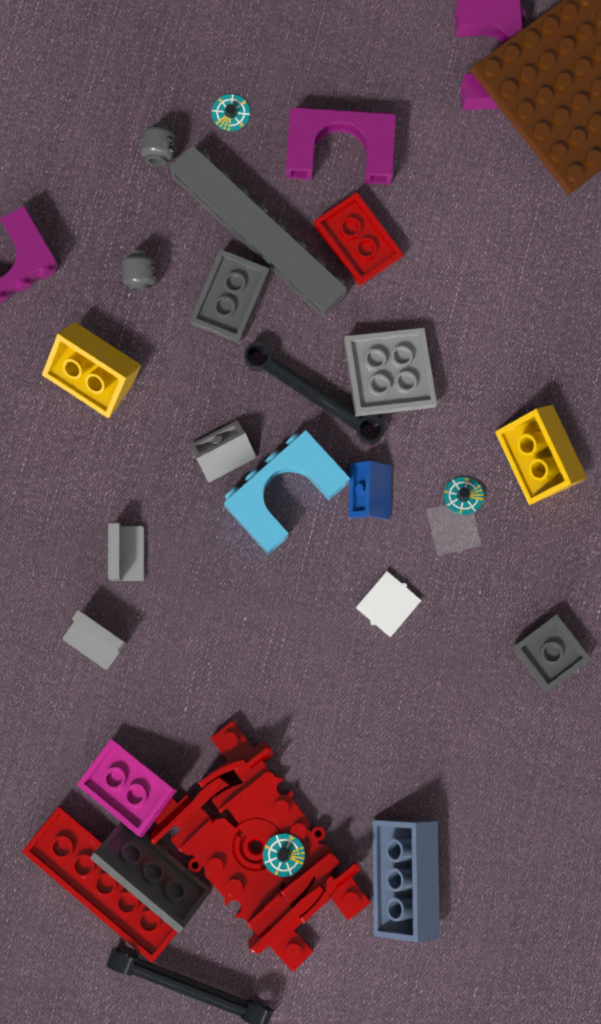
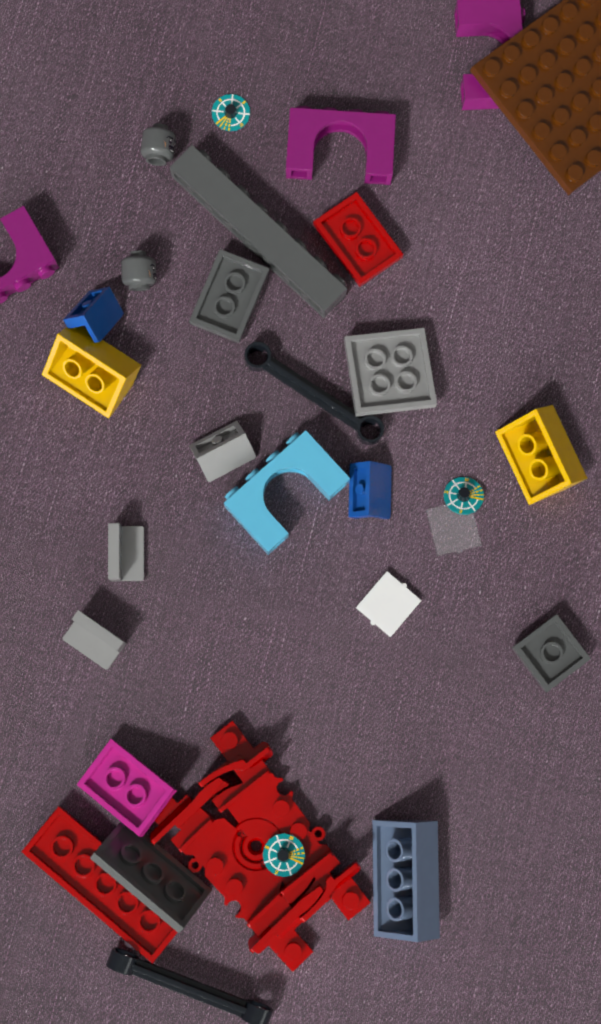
(96, 312): none -> blue panel

